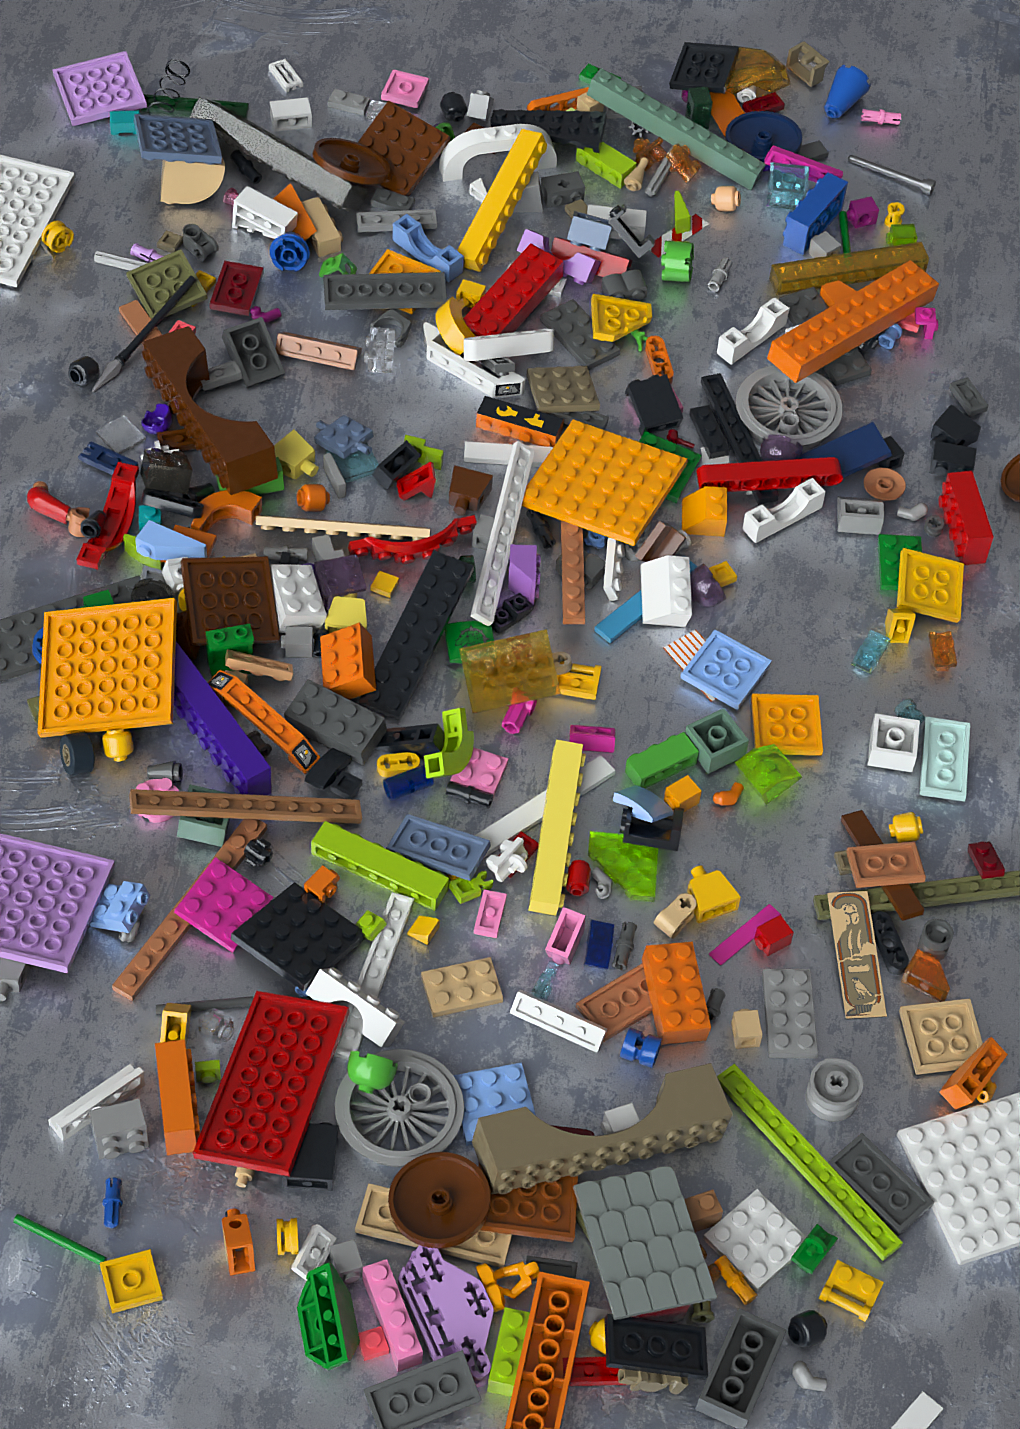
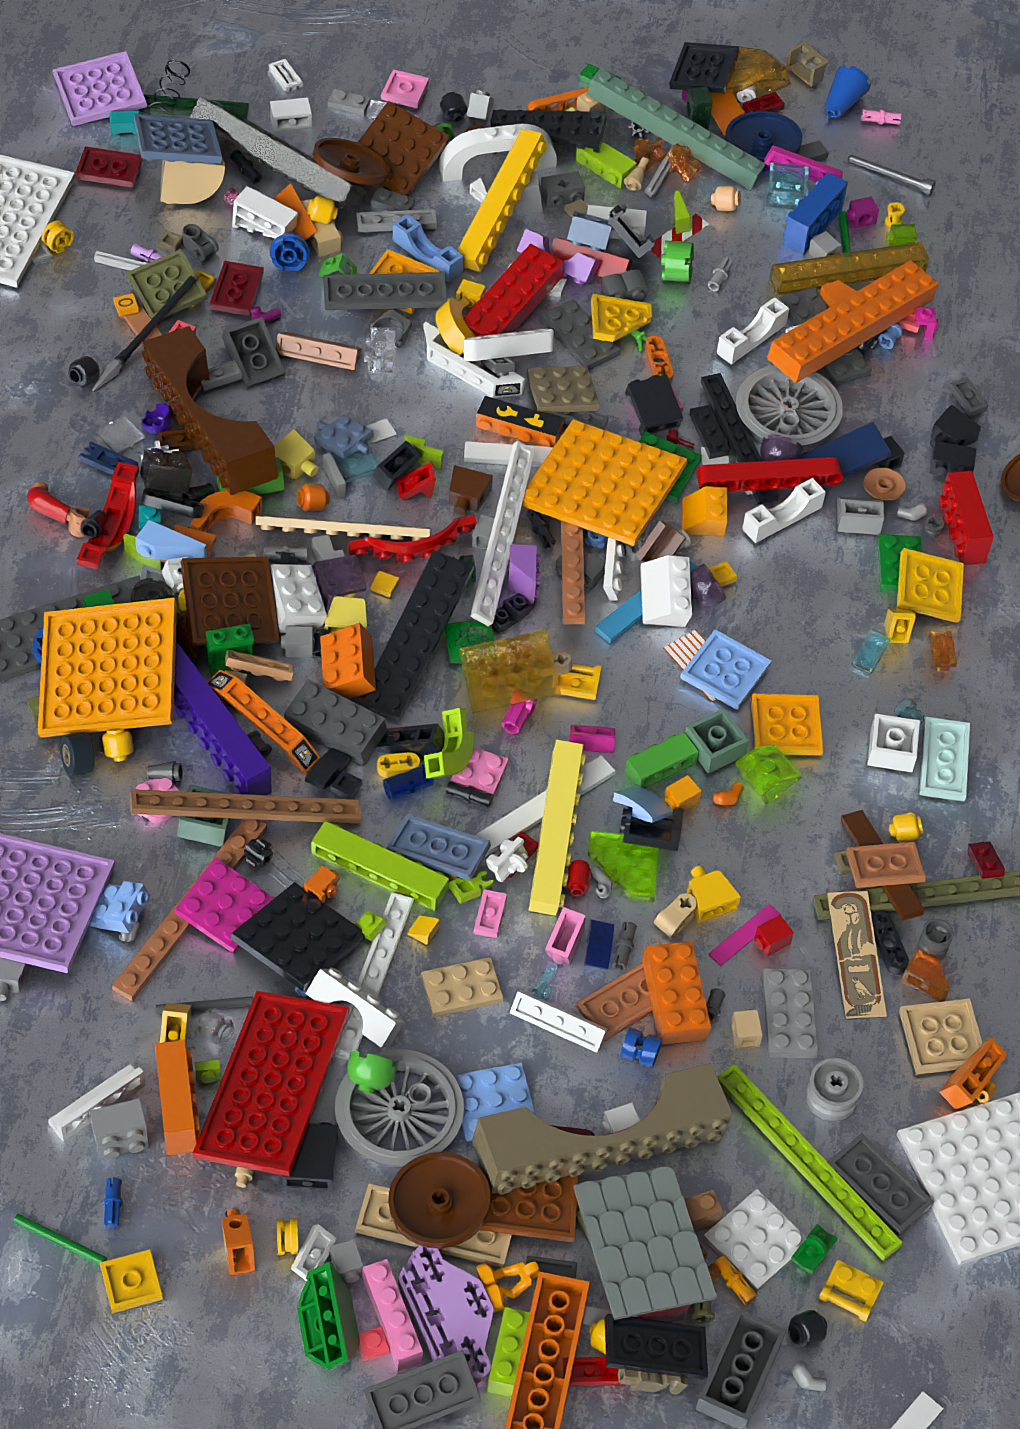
(108, 167): none -> dark red plate
(126, 304): none -> light orange tile
(322, 210): none -> yellow head
(381, 430): none -> white sticker

